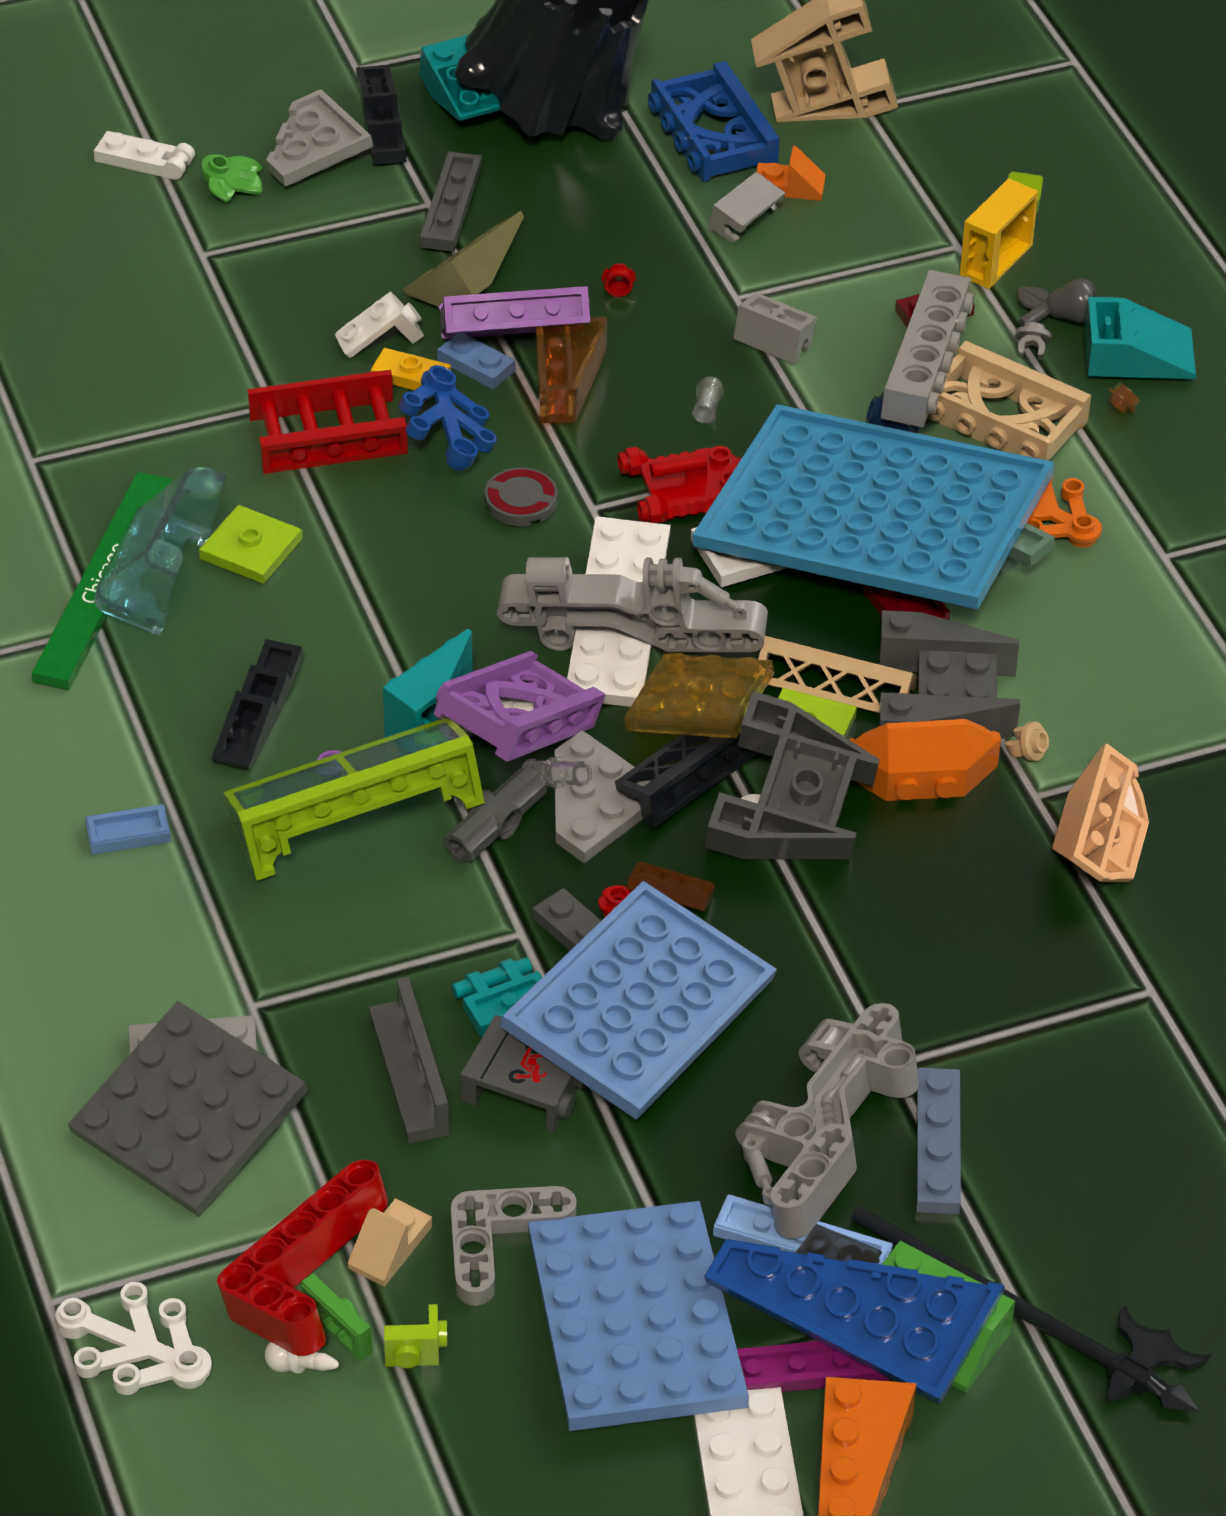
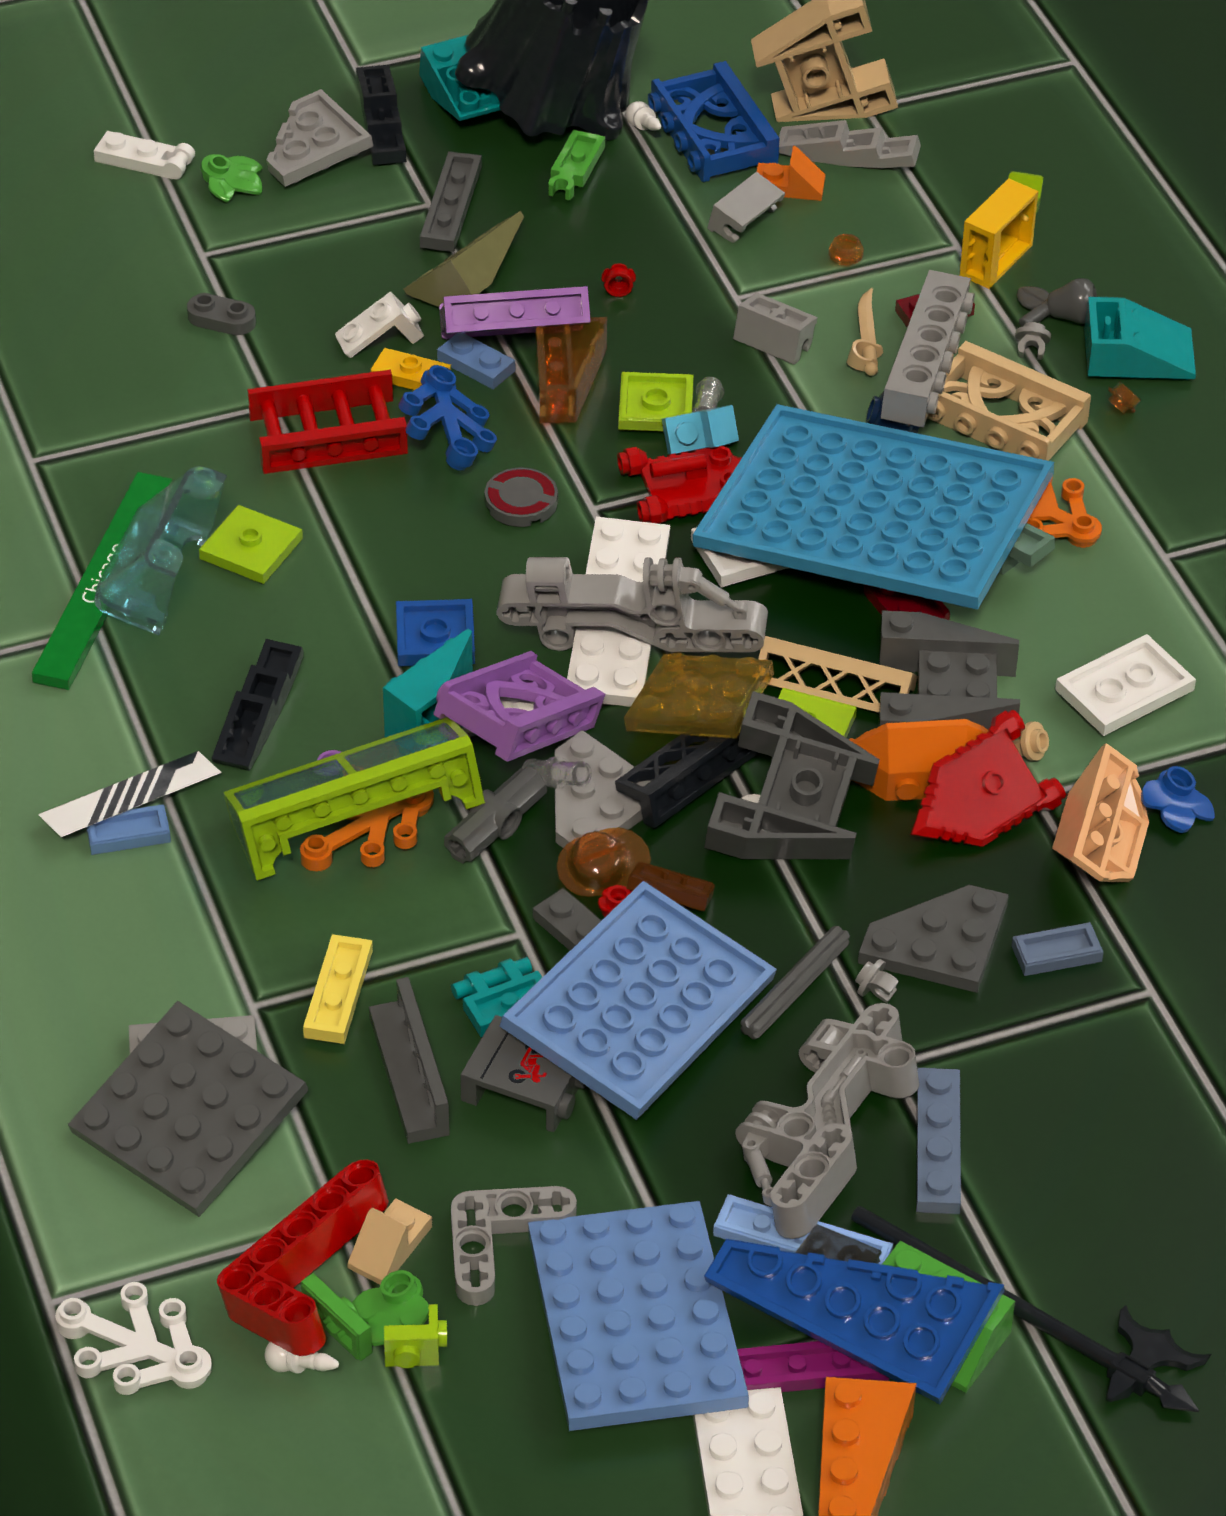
(129, 793): none -> white sticker
(221, 314): none -> dark grey plate
(317, 849): none -> orange plant
(338, 989): none -> light yellow plate
(393, 1303): none -> bright green plate
(428, 625): none -> blue plate
(575, 162): none -> bright green plate
(601, 860): none -> clear orange piece
(642, 116): none -> white bar
(653, 396): none -> lime plate
(700, 429): none -> medium azure slope
(795, 982): none -> dark grey axle
(846, 249): none -> clear orange plate
(857, 148): none -> light grey slope
(865, 351): none -> tan sword
(875, 979): none -> light grey plate
(940, 938): none -> dark grey plate
(984, 788): none -> red shield
(1057, 949): none -> sand blue tile
(1125, 684): none -> white plate
(1177, 799): none -> blue plate

